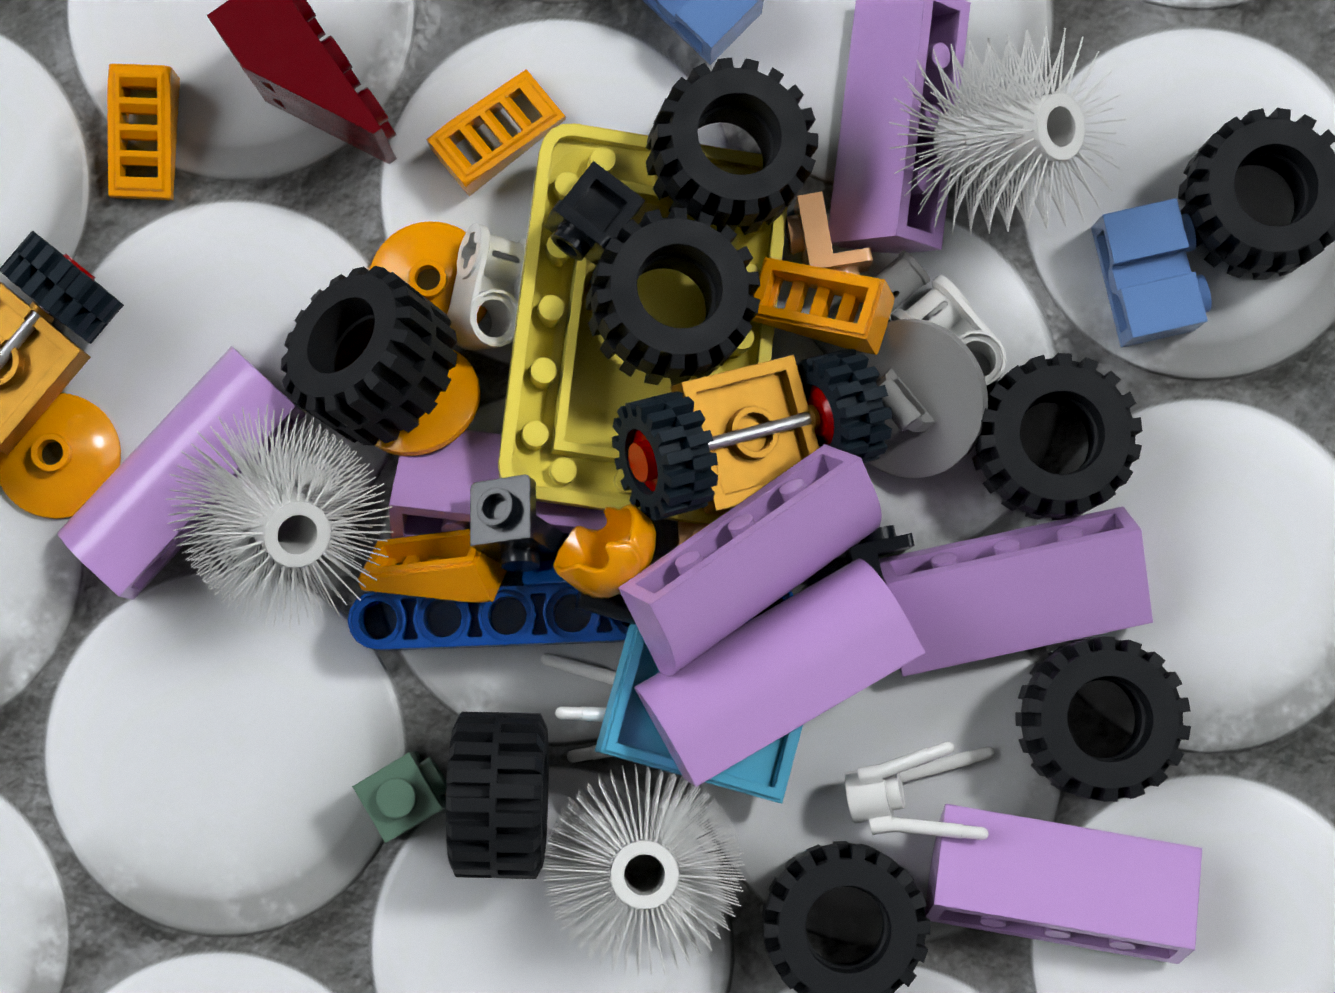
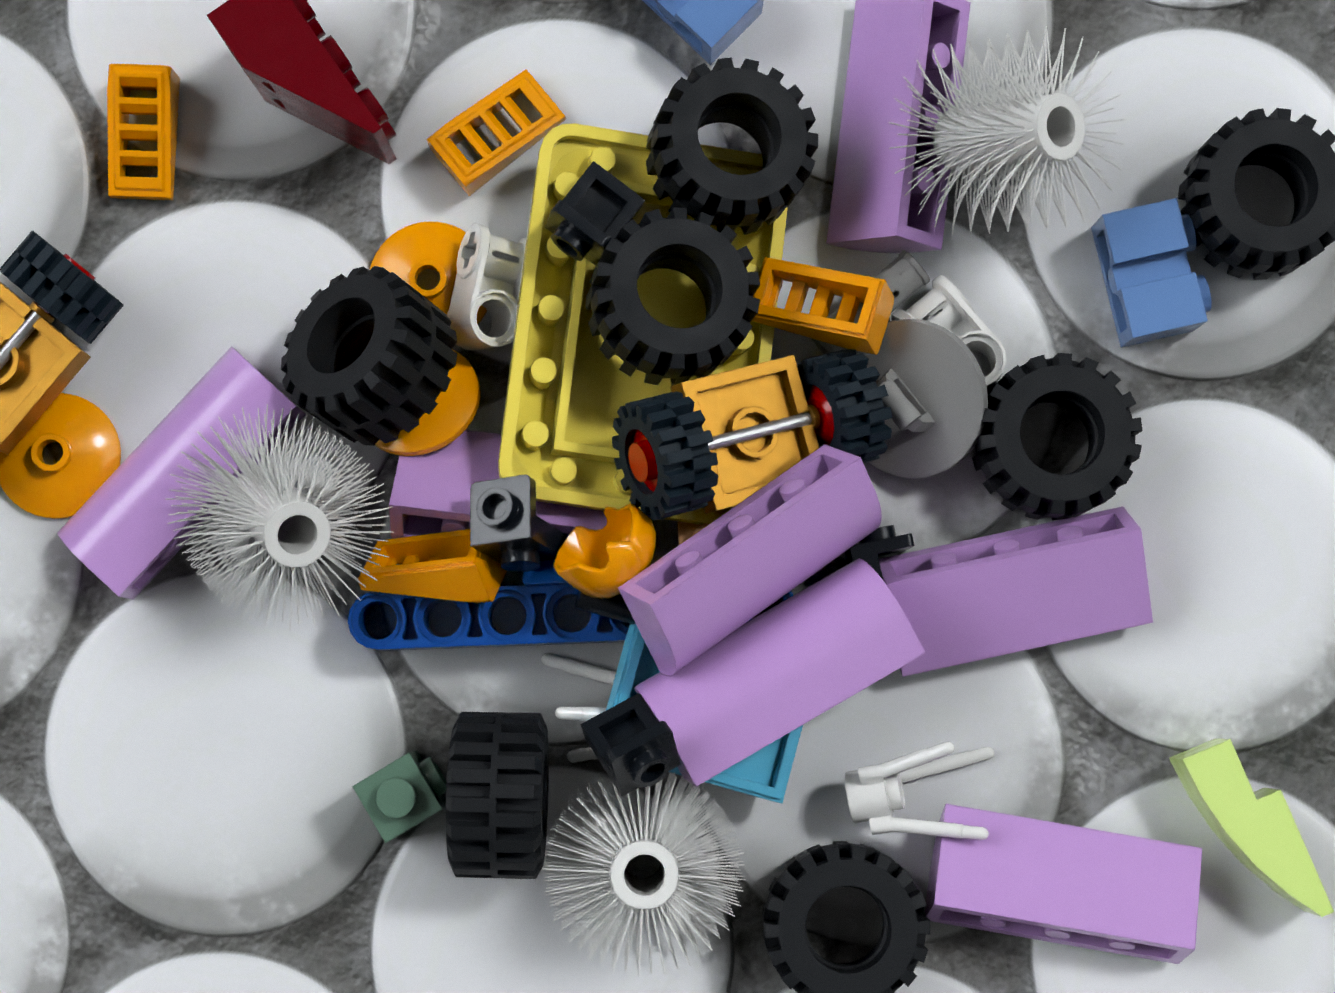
(632, 744): none -> black bracket
(810, 234): light nougat bracket -> none
(1155, 731): black tyre -> none
(1251, 823): none -> yellowish green slope

